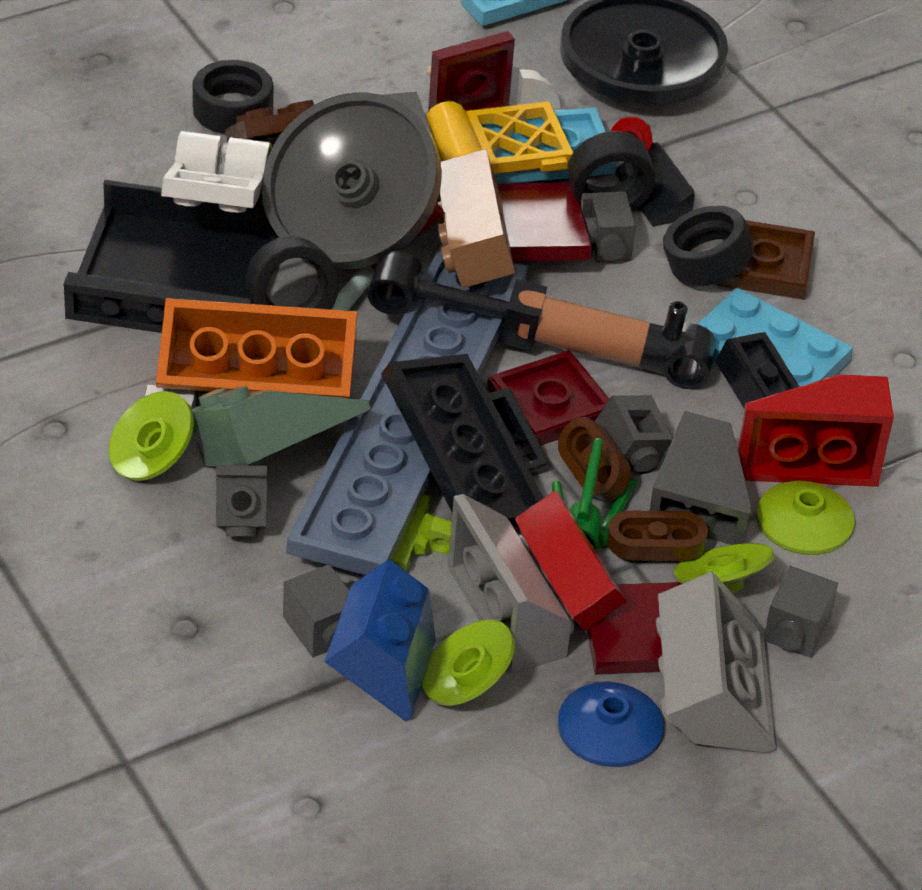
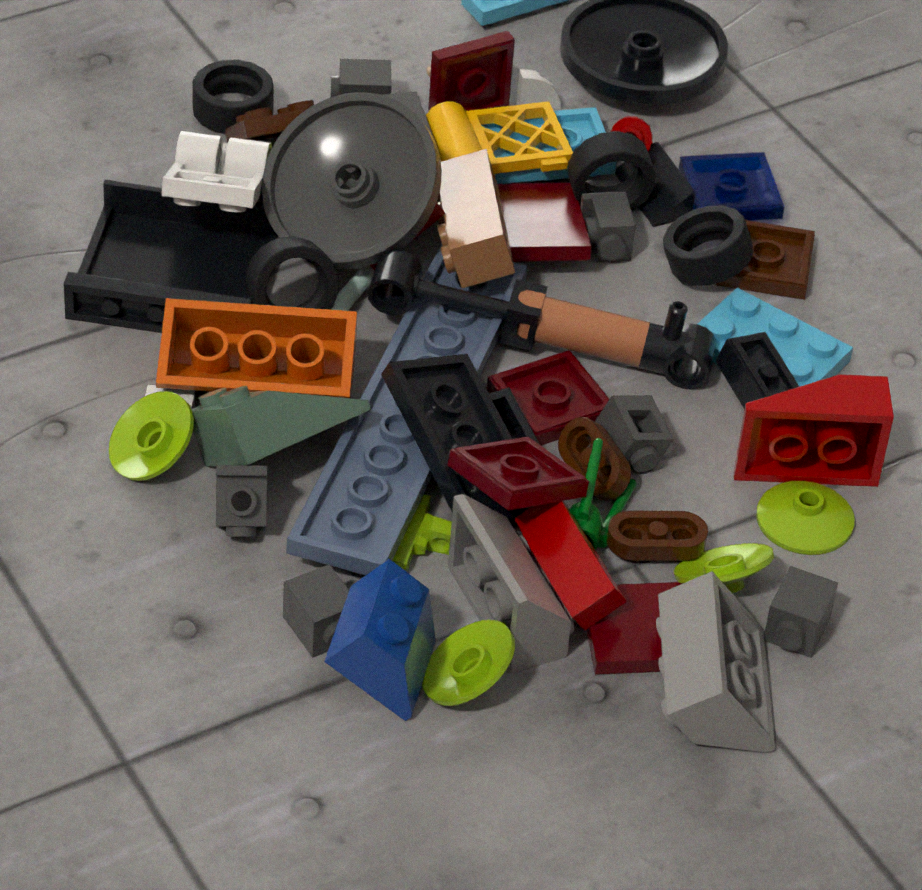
(362, 76): none -> dark grey brick
(518, 473): none -> dark red tile
(610, 724): blue dish -> none
(705, 478): dark grey slope -> none
(734, 181): none -> clear blue plate

